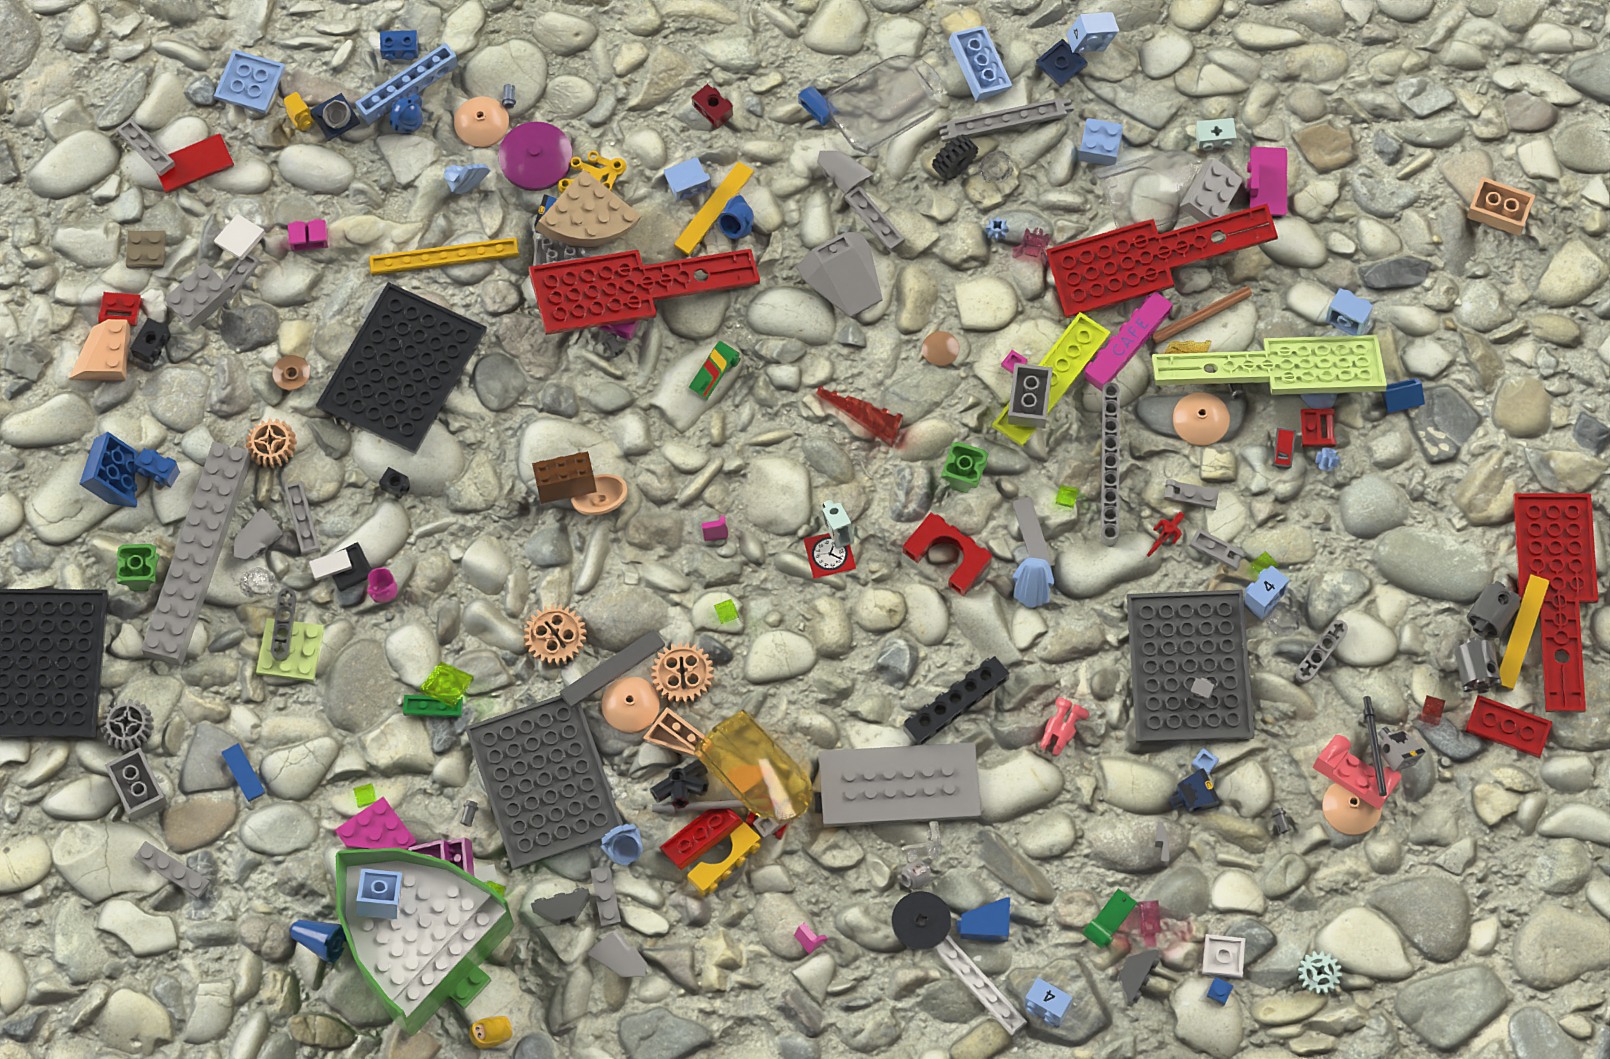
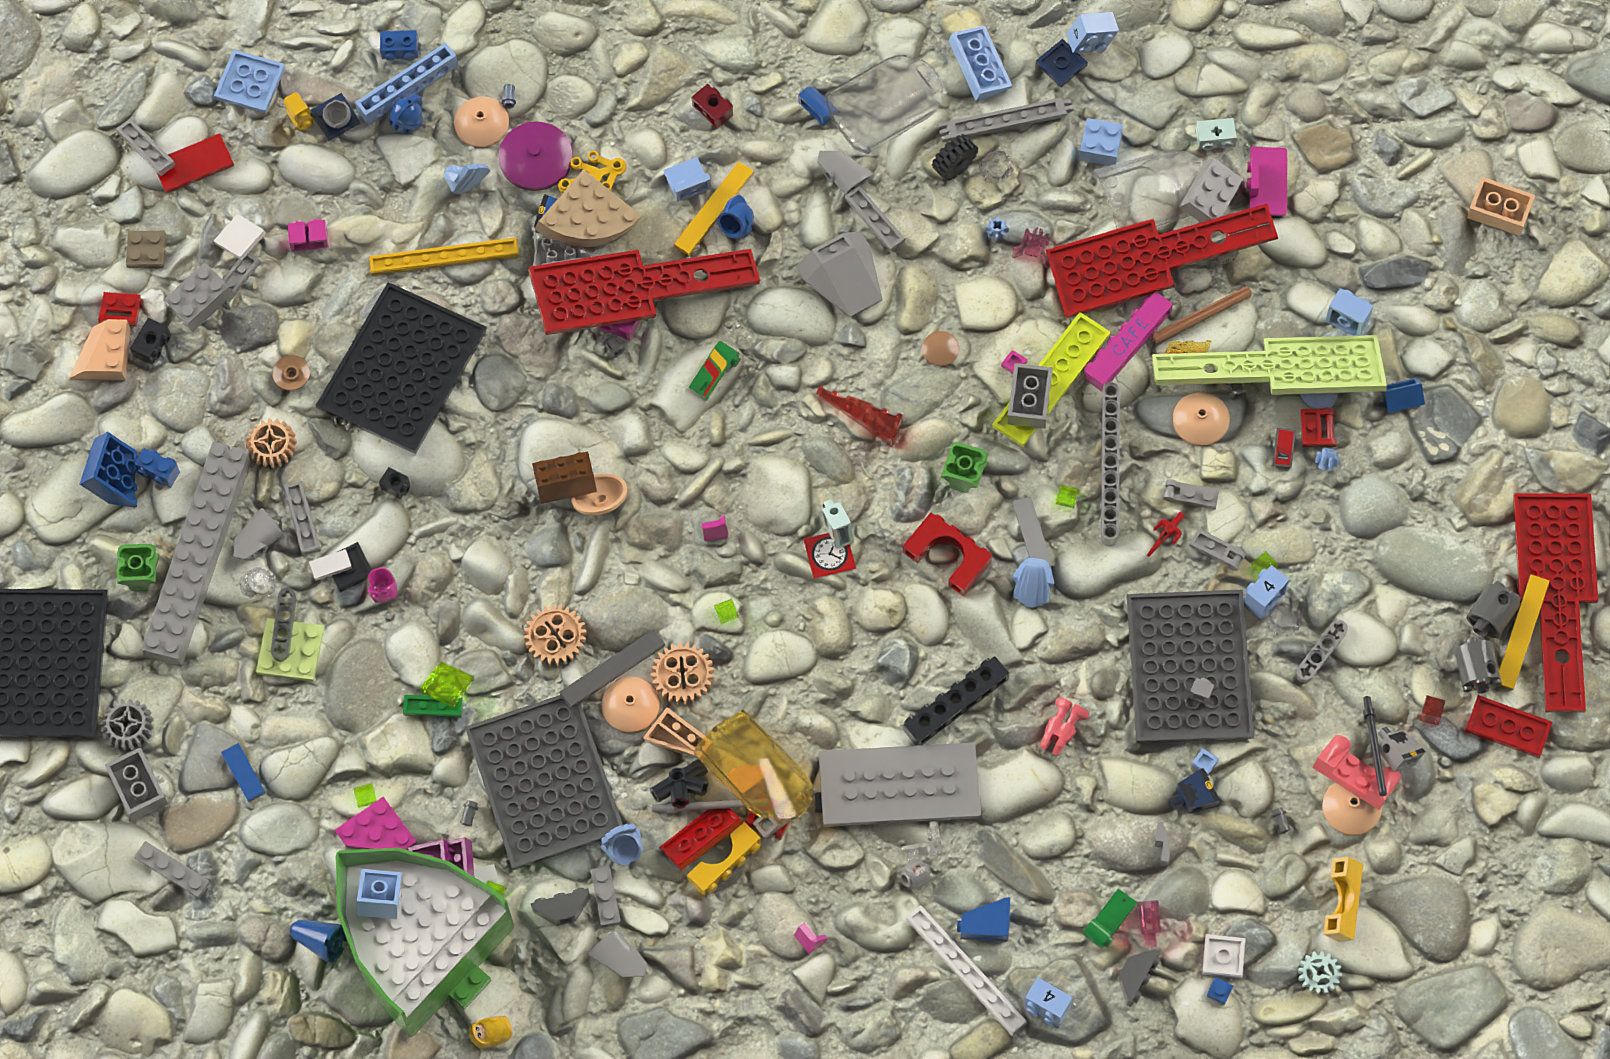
(913, 933): black piece -> none
(1347, 877): none -> yellow arch

